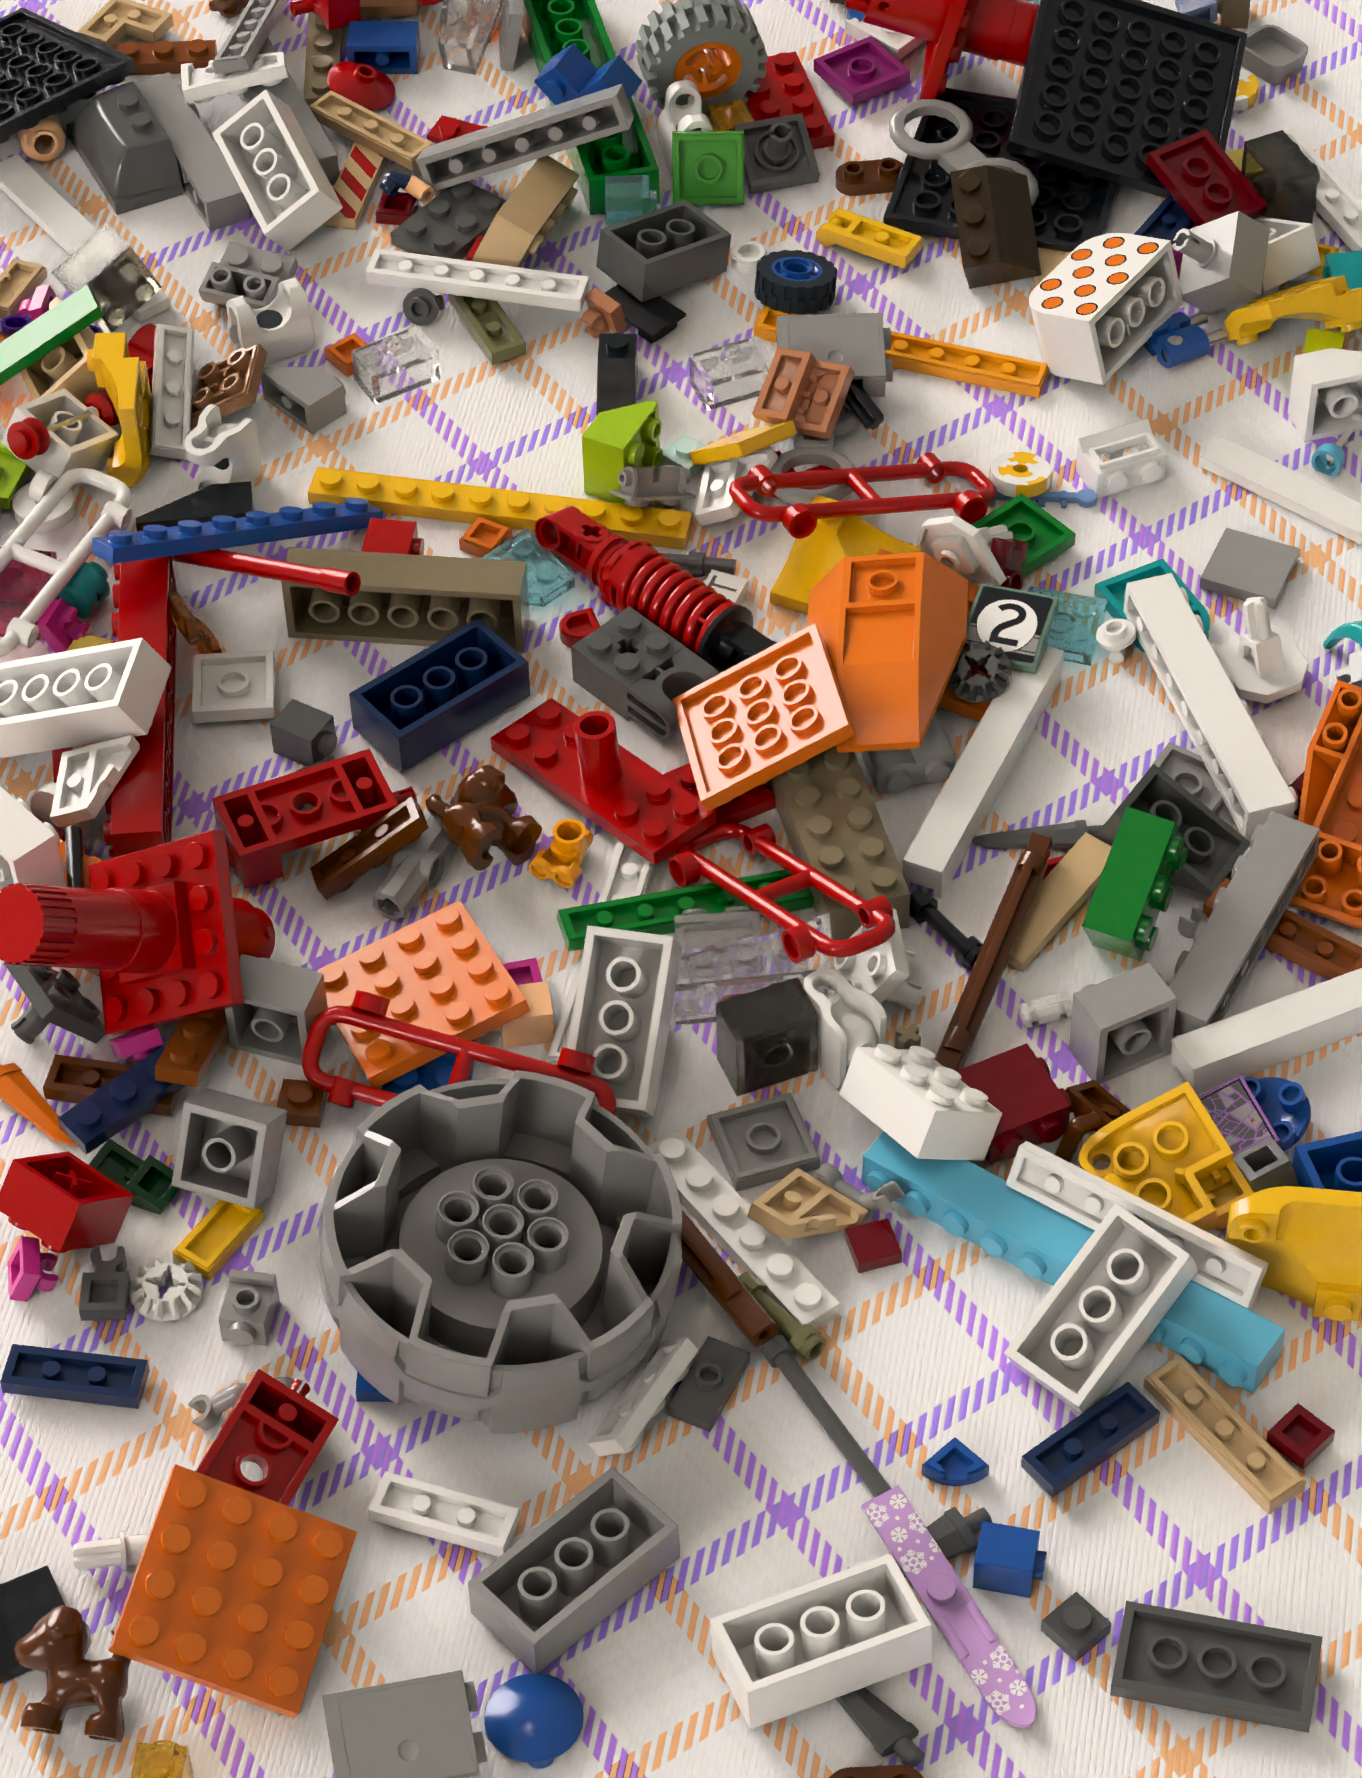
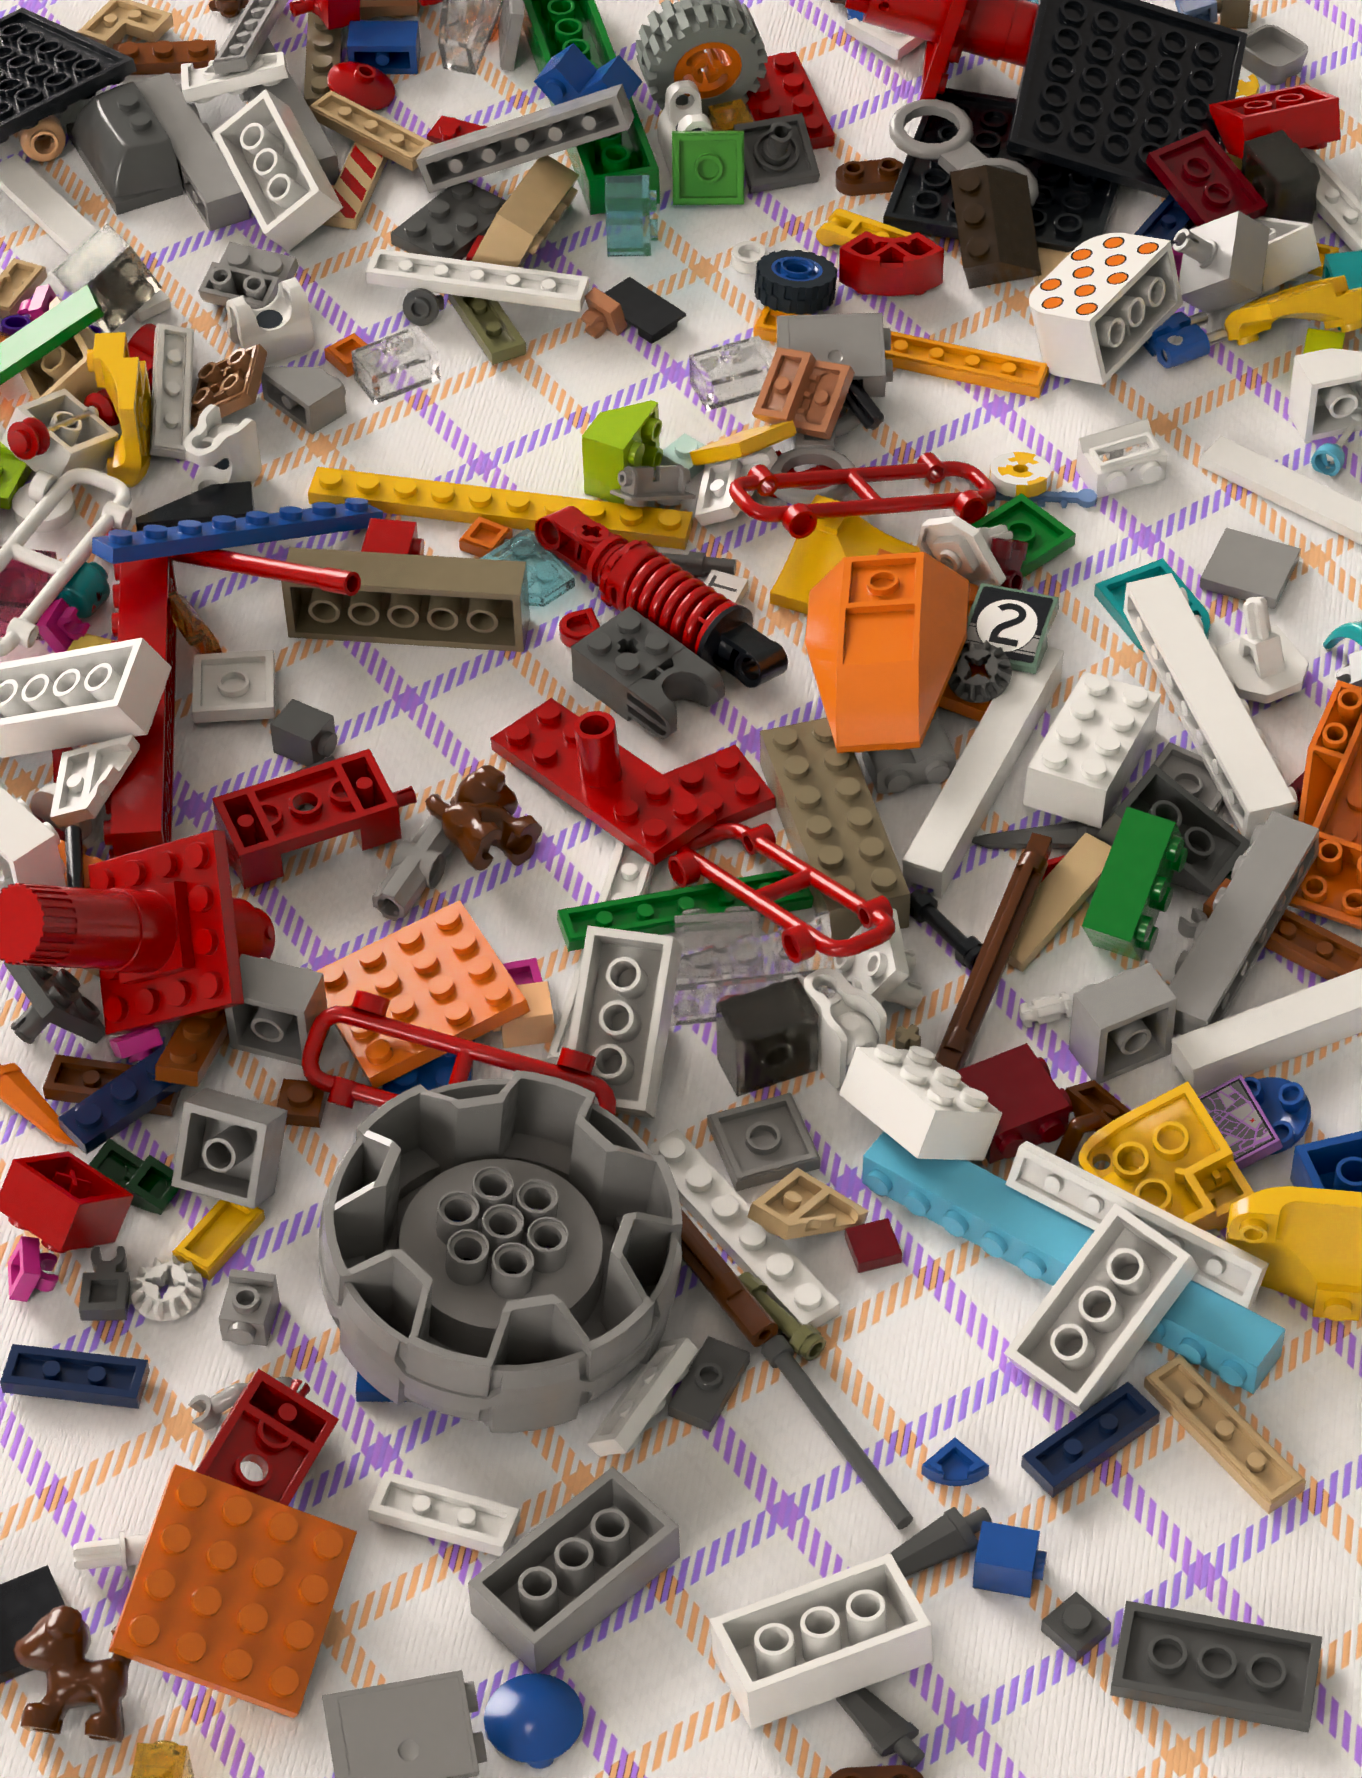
(369, 848): reddish brown plate -> none
(396, 209): dark red tile -> none
(410, 184): arm -> none
(440, 694): dark blue brick -> none
(564, 855): light orange plate -> none
(616, 371): black slope -> none
(663, 250): dark grey brick -> none
(762, 717): orange plate -> none
(861, 71): magenta plate -> none
(879, 1199): light grey arm -> none
(891, 264): none -> red brick
(951, 1607): lavender piece -> none
(1075, 624): clear light blue plate -> none
(1091, 749): none -> white brick
(1115, 637): white plate -> none
(1266, 1166): dark grey brick -> none
(1300, 111): none -> red slope
(1300, 1436): dark red plate -> none

